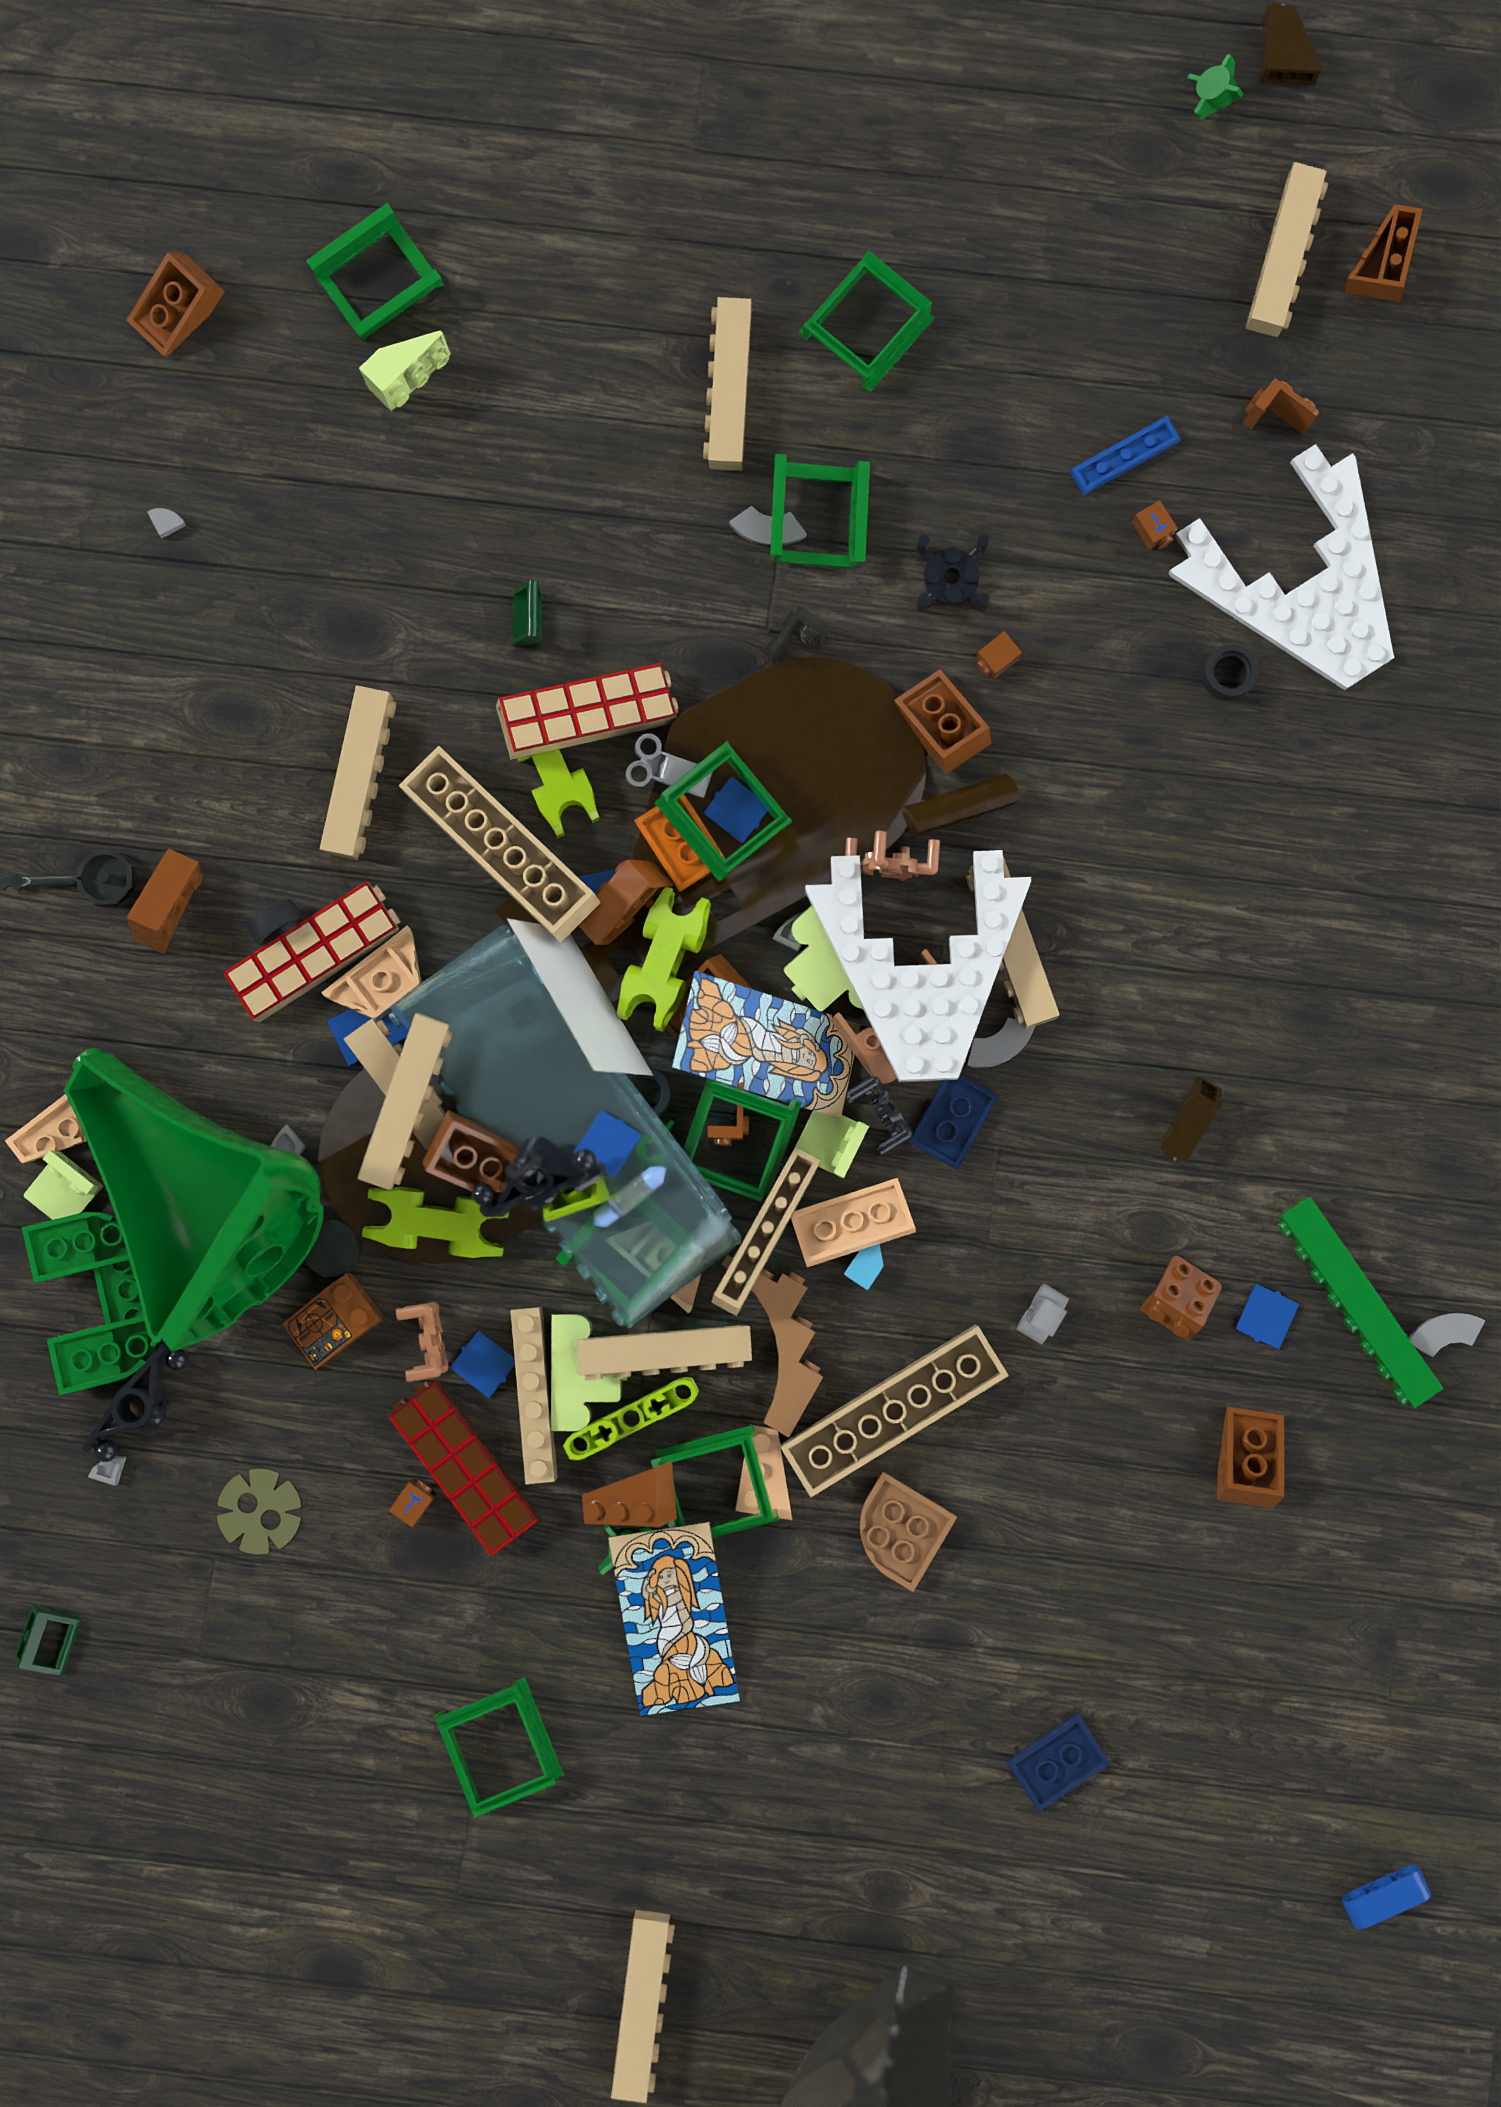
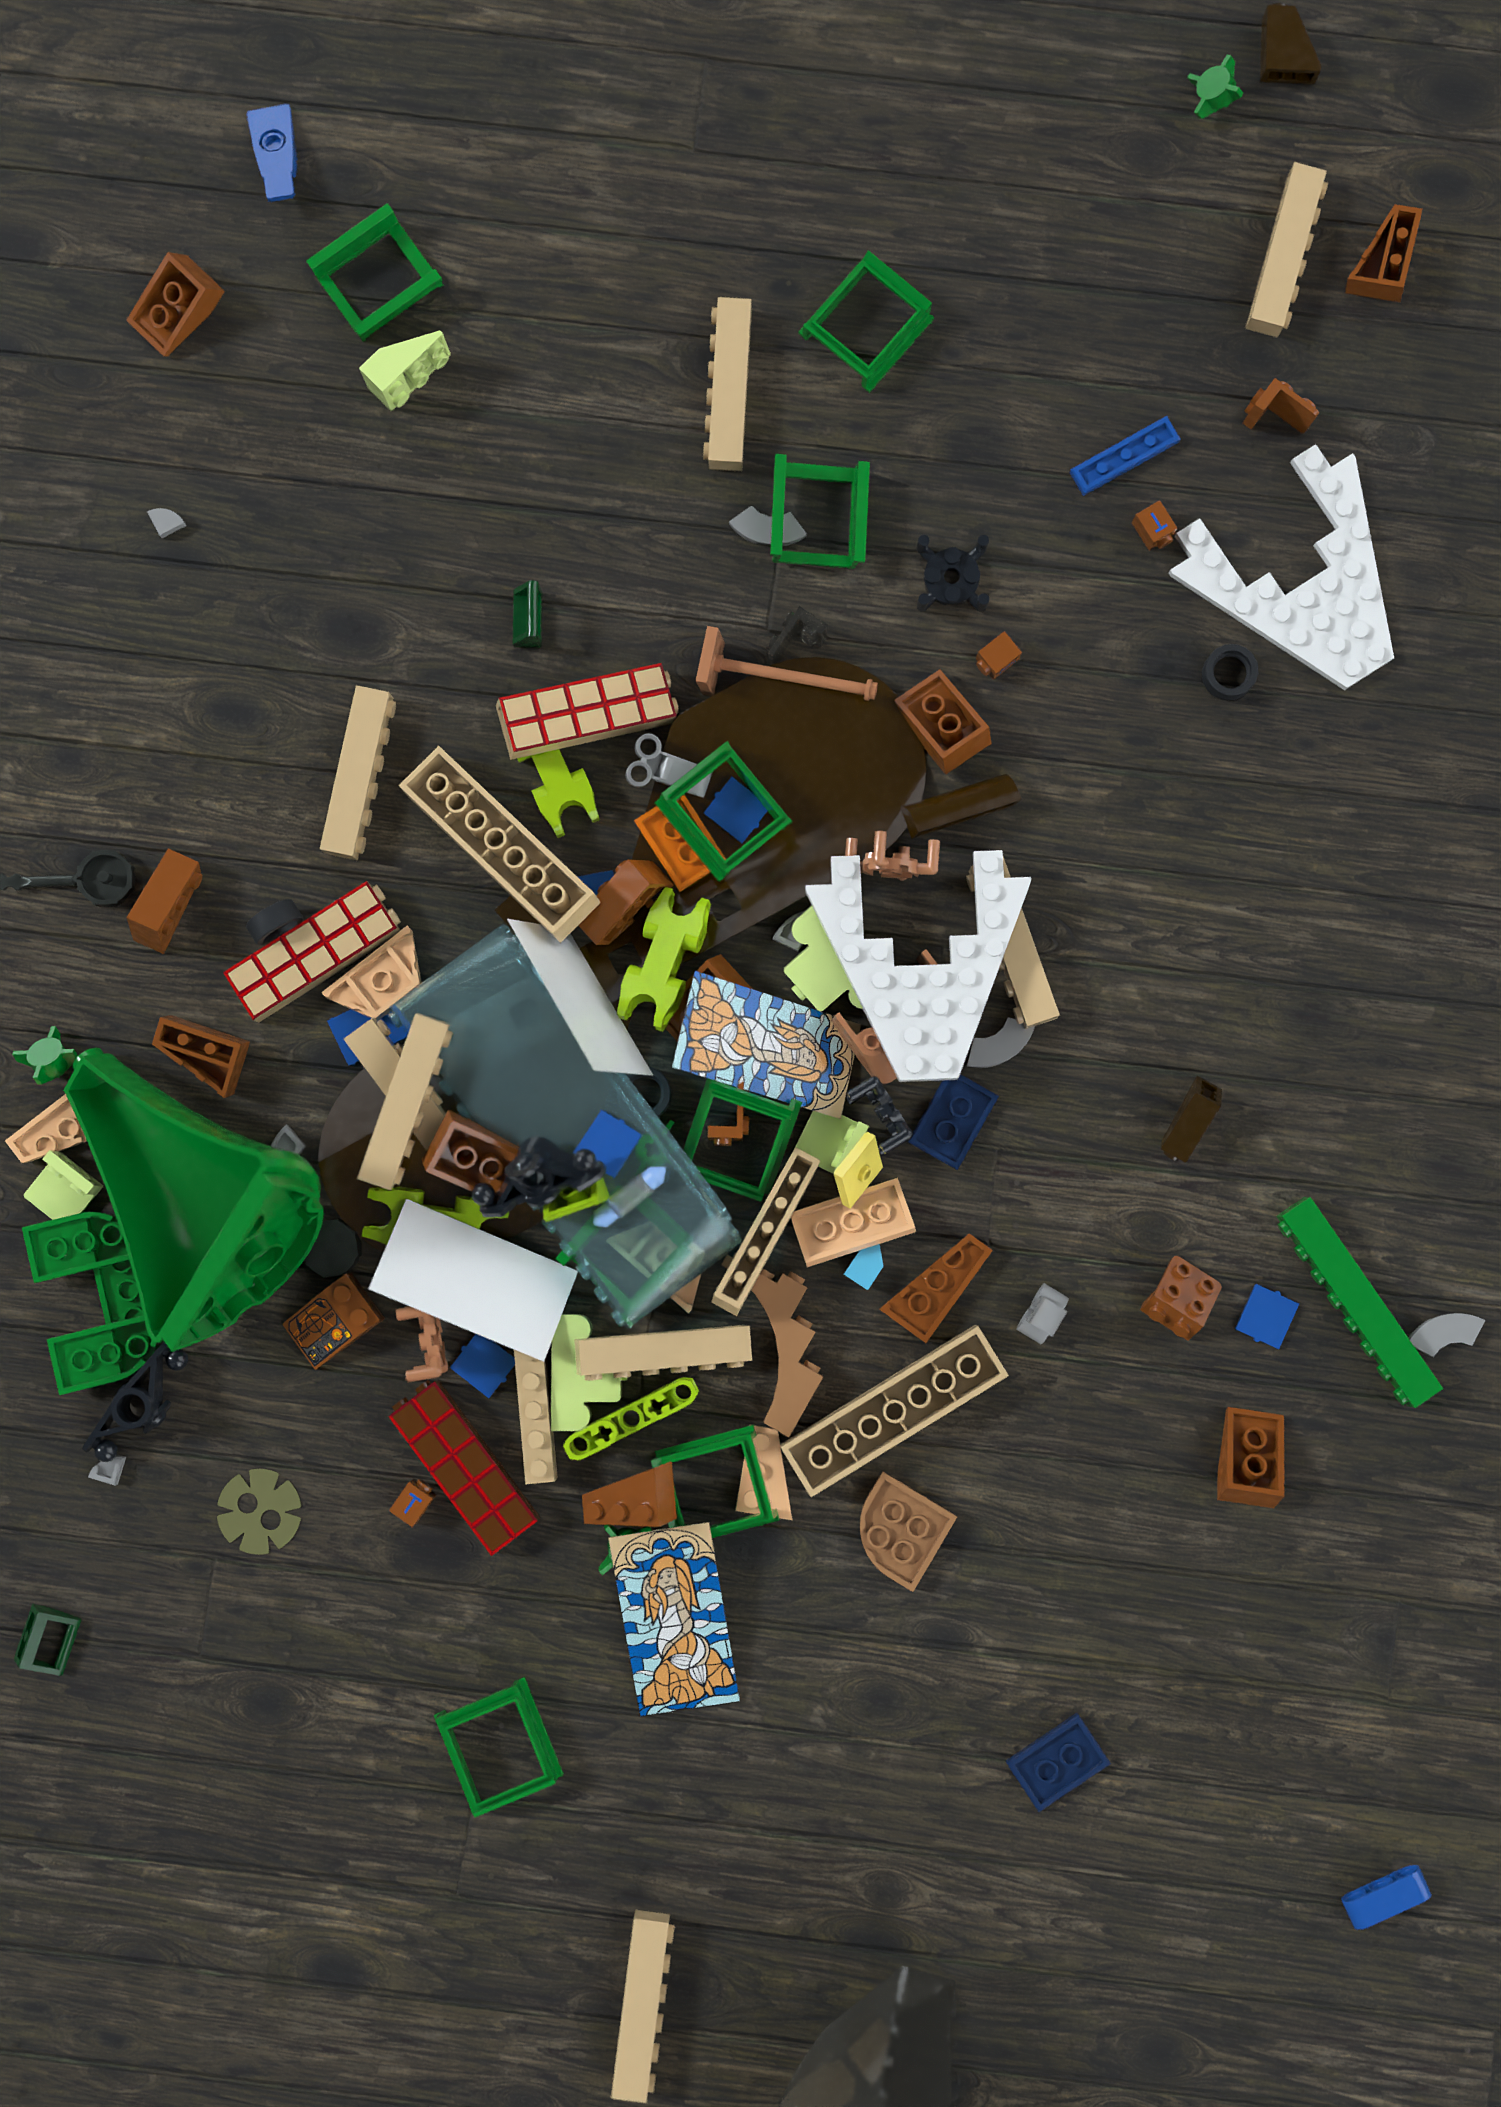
(47, 1057): none -> green piece
(204, 1051): none -> dark orange wedge
(274, 149): none -> piece
(473, 1280): none -> white sticker
(713, 662): none -> nougat tile
(858, 1169): none -> light yellow plate
(933, 1293): none -> dark orange wing

